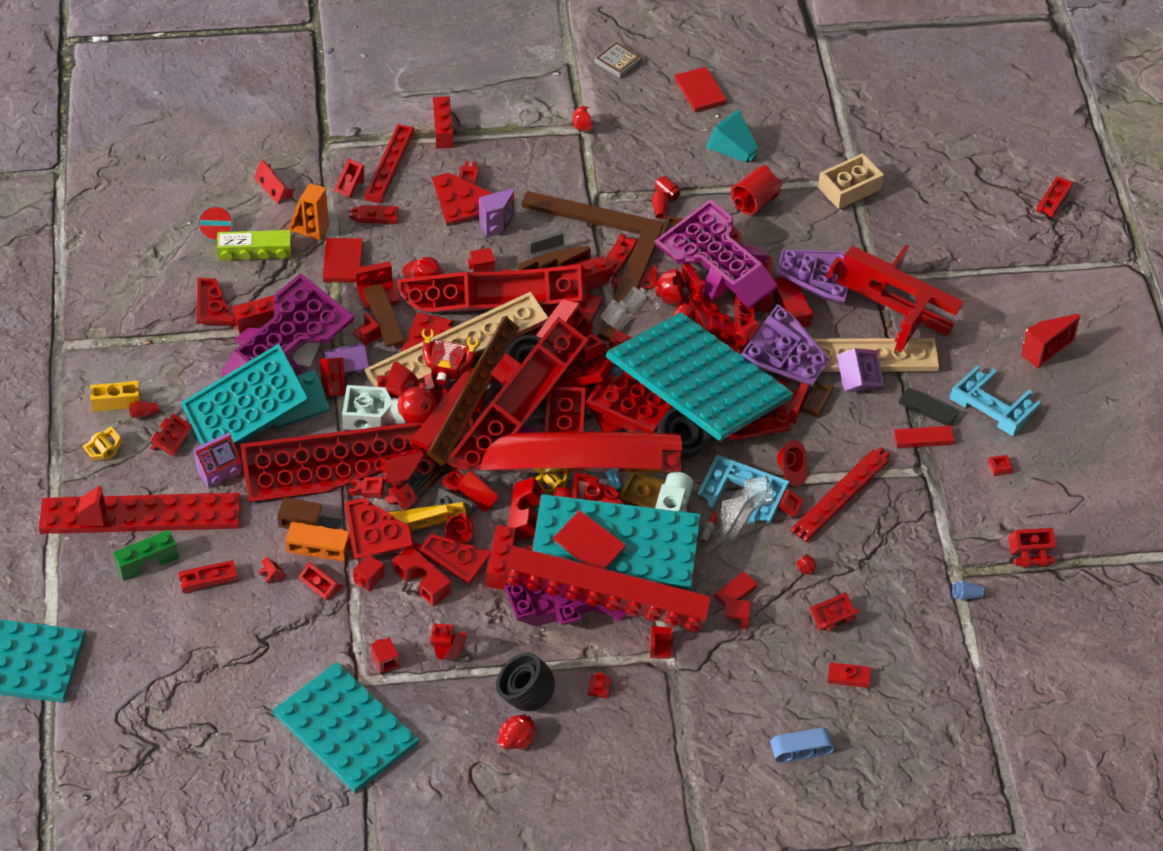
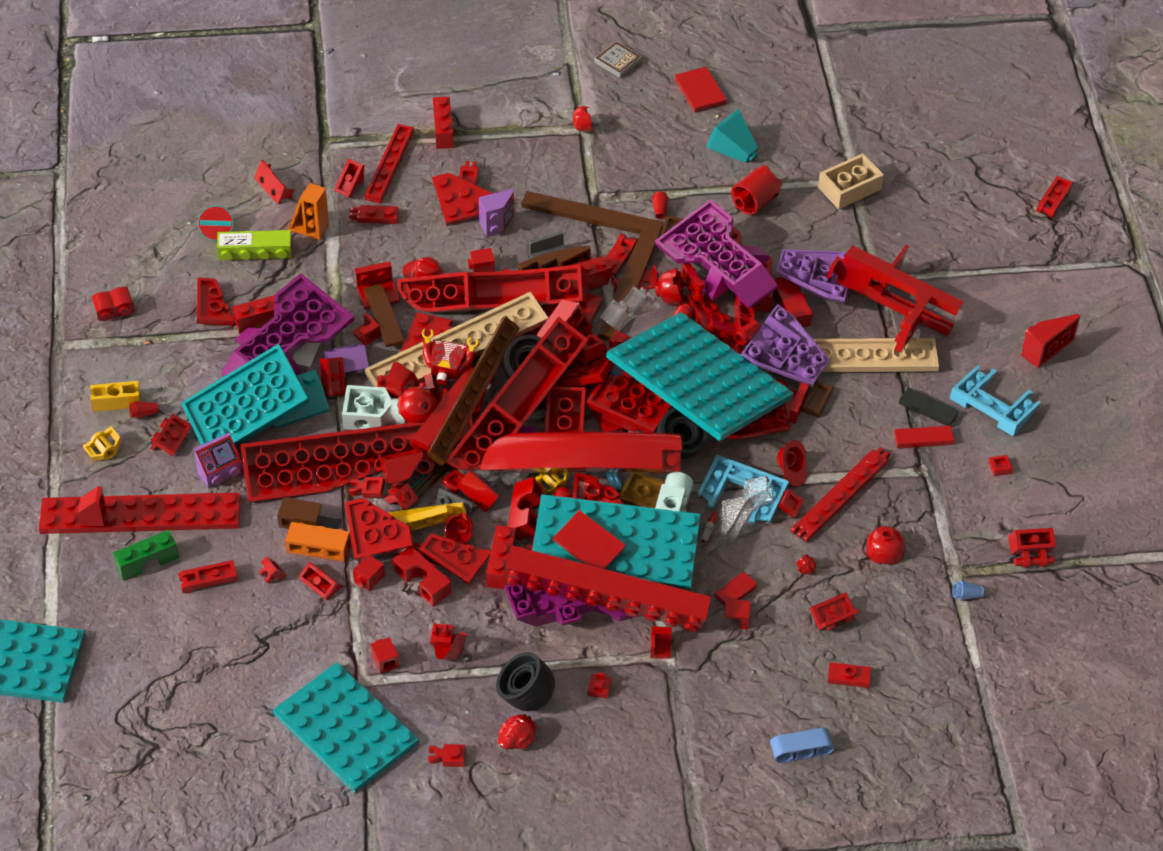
(113, 303): none -> red brick
(341, 259): red tile -> none
(451, 755): none -> red plate
(505, 369): red panel -> none
(666, 185): red brick -> none
(860, 370): medium lavender slope -> none
(885, 545): none -> red cylinder

